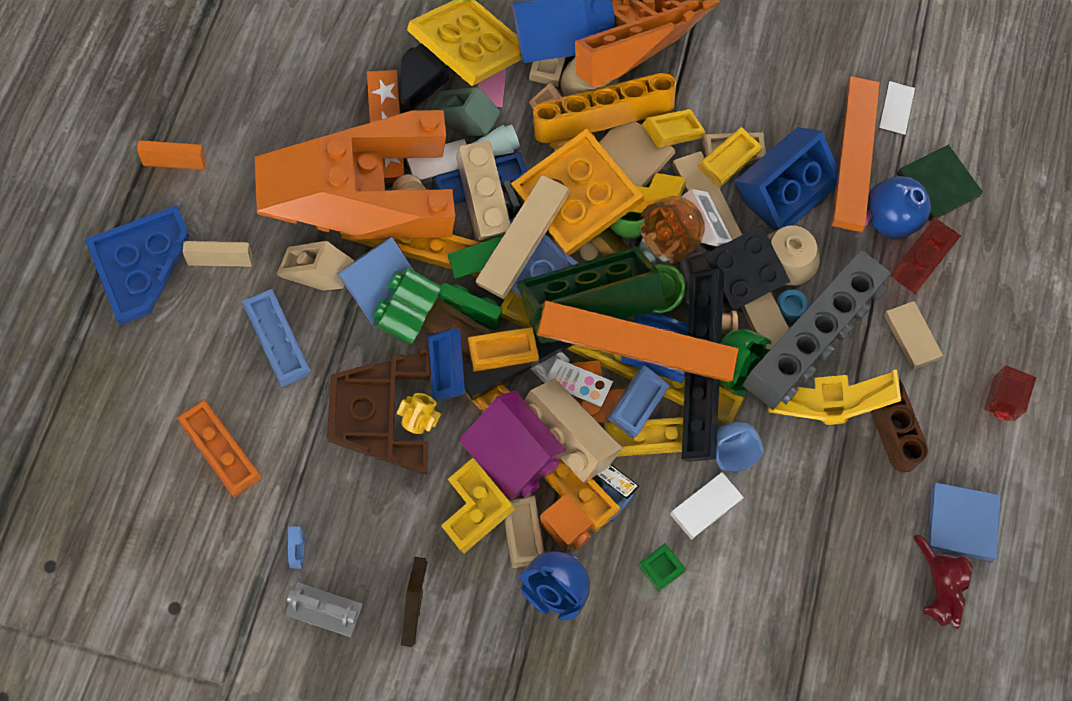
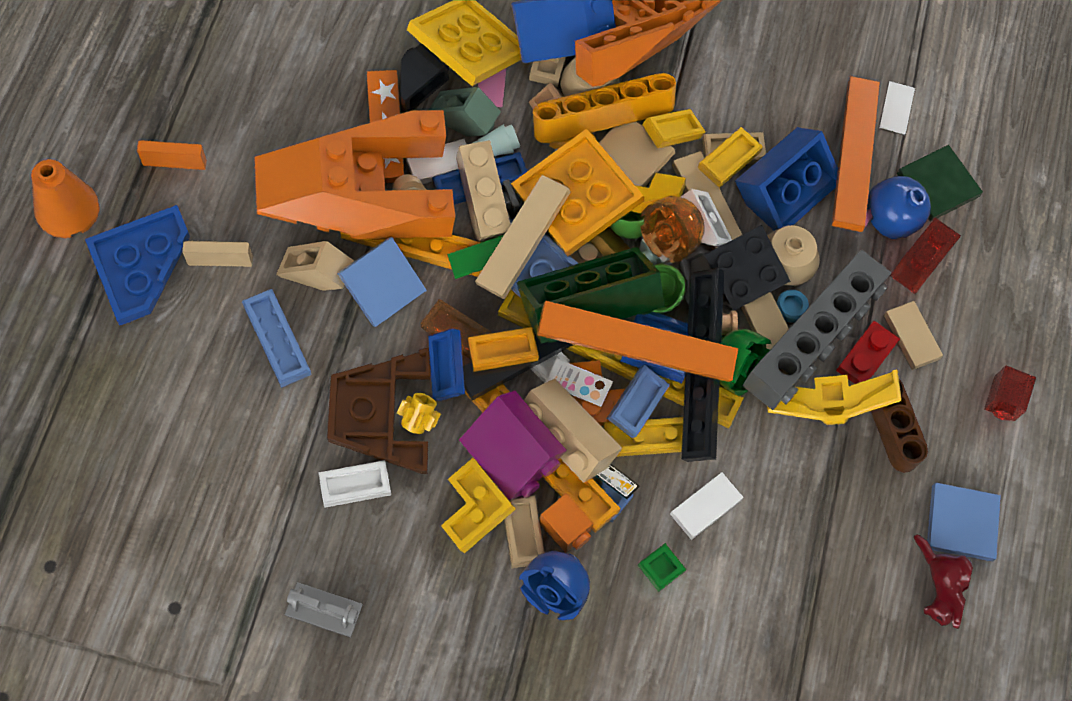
(62, 200): none -> orange cone
(219, 448): orange tile -> none
(296, 547): medium blue tile -> none
(354, 483): none -> white tile
(406, 305): green brick -> none
(413, 601): dark brown tile -> none
(481, 310): green plate -> none
(738, 446): medium blue hair -> none
(868, 353): none -> red plate

